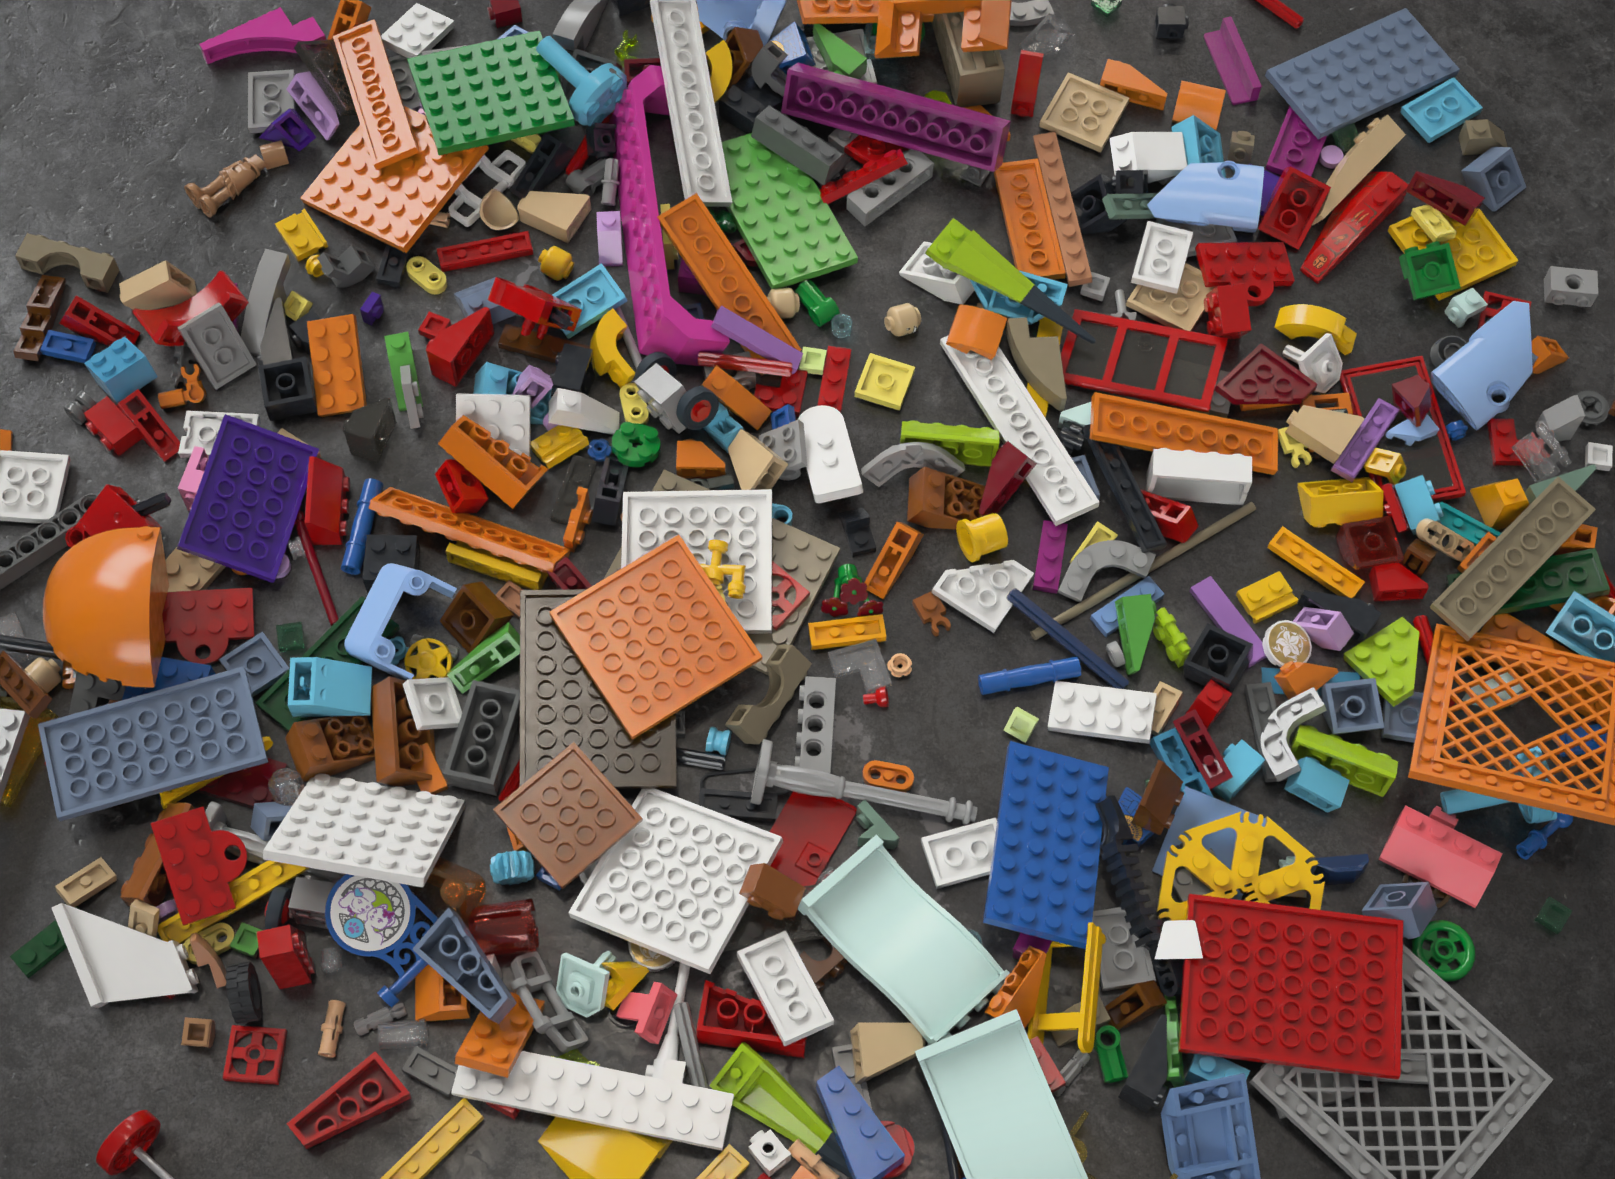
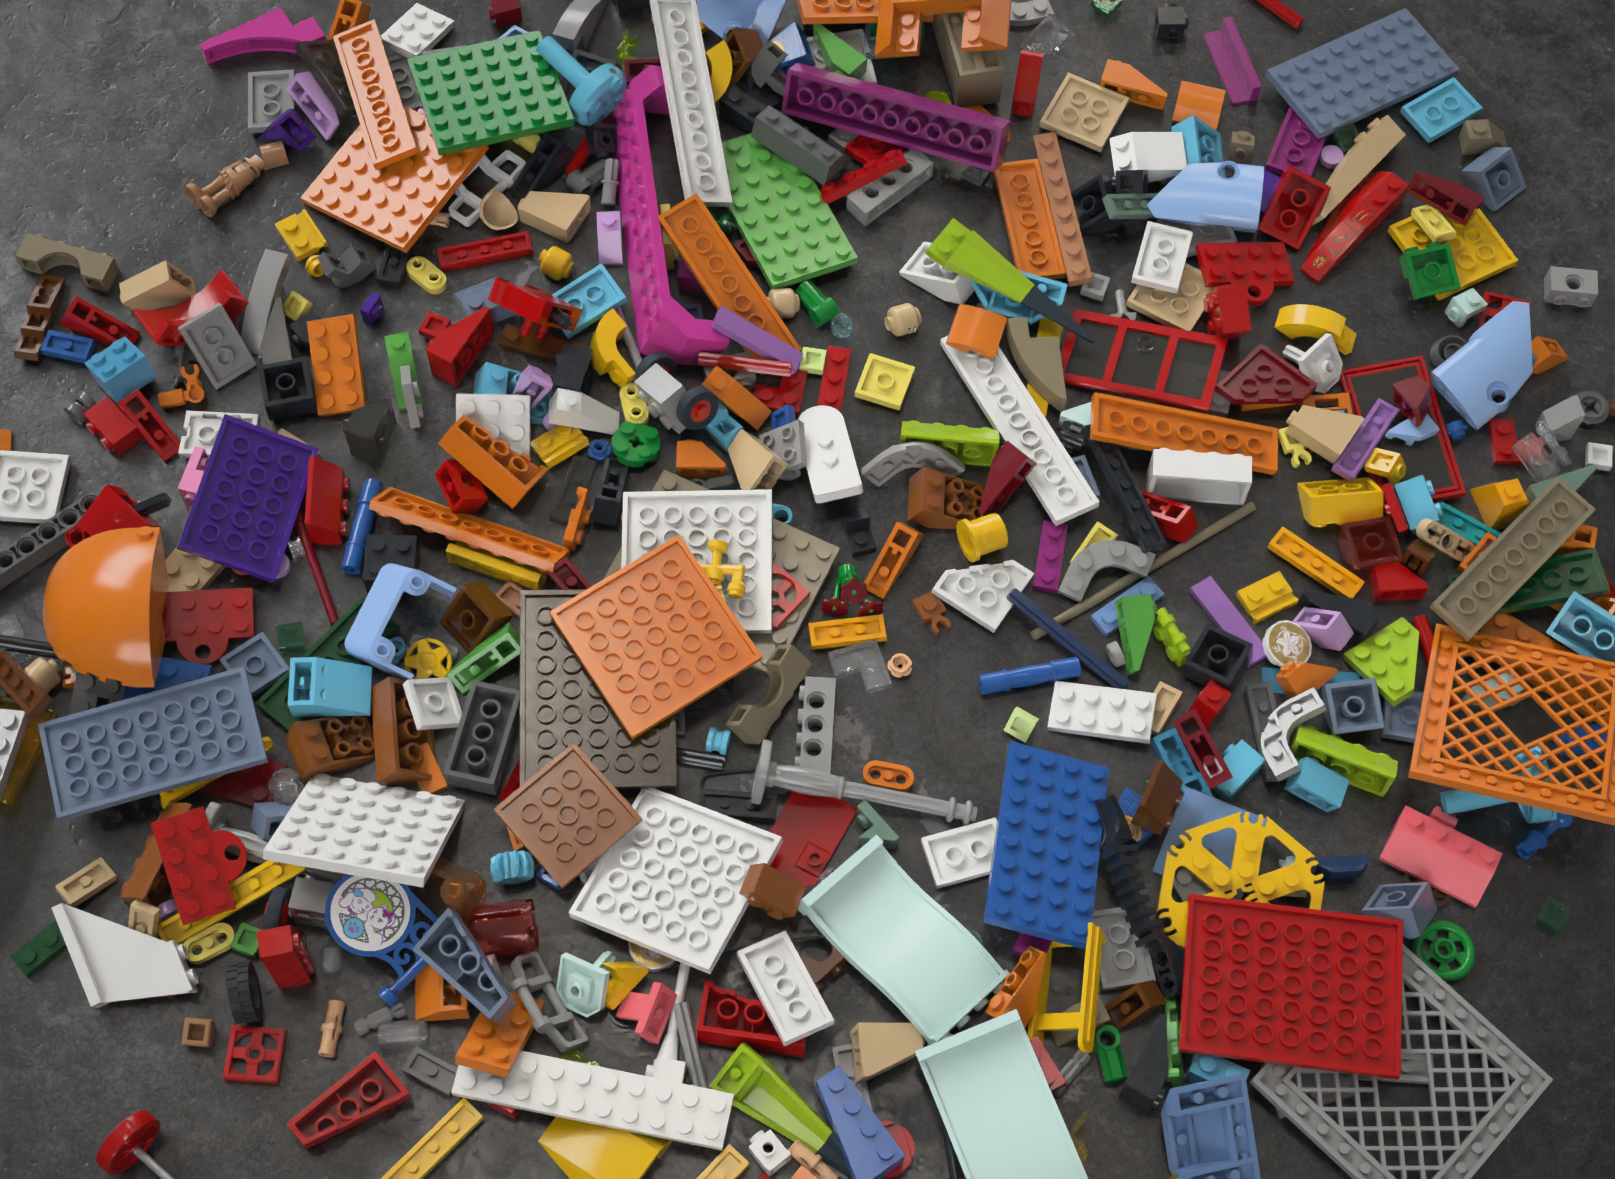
(205, 955): nougat slope -> none
(879, 697): red piece -> none
(1179, 941): white sticker -> none

